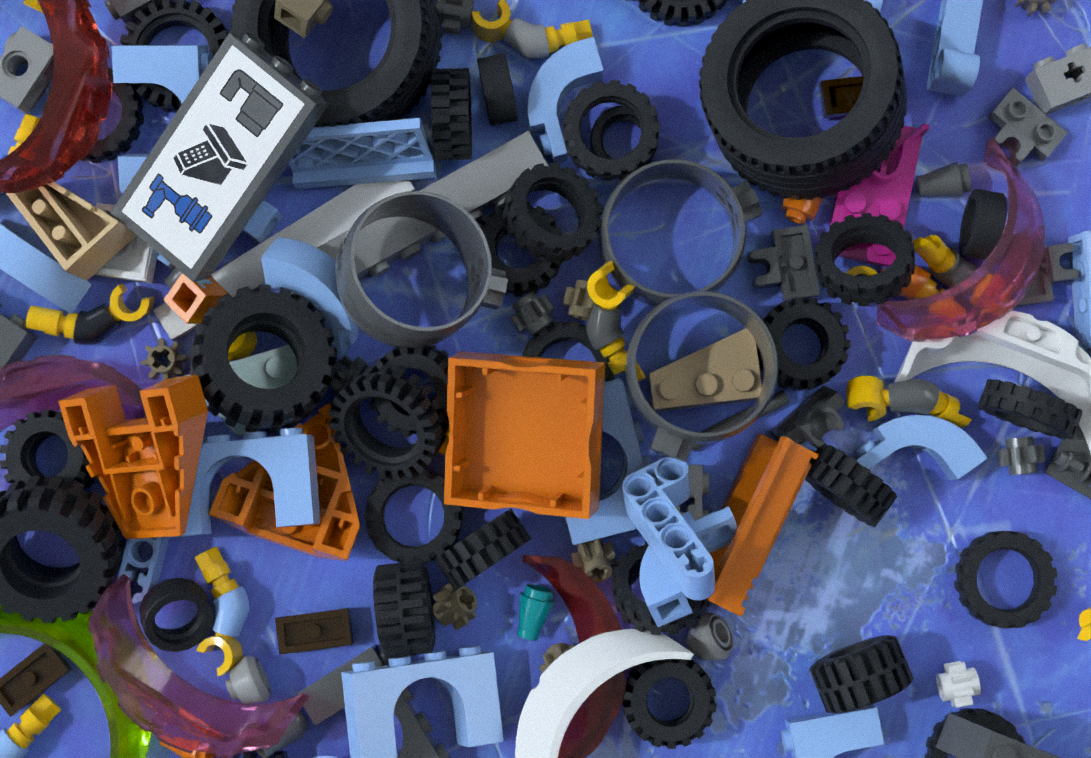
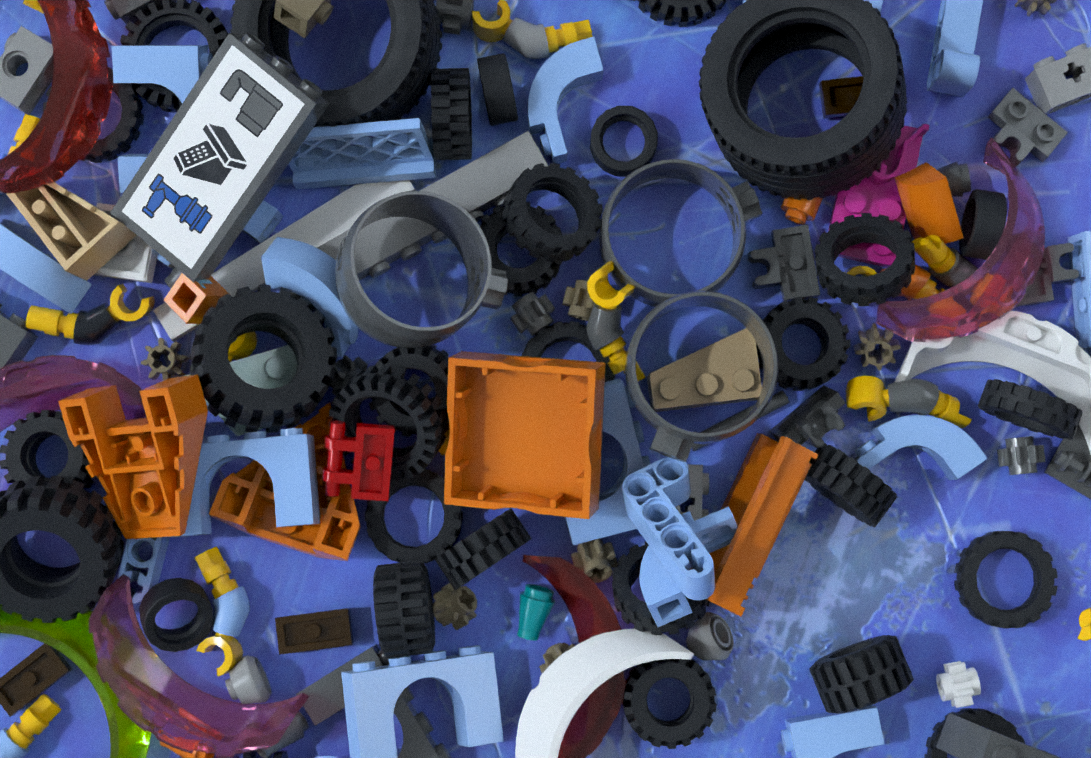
(371, 460): none -> red plate
(619, 94): black tyre -> none
(886, 347): none -> dark tan gear
(928, 204): none -> orange brick

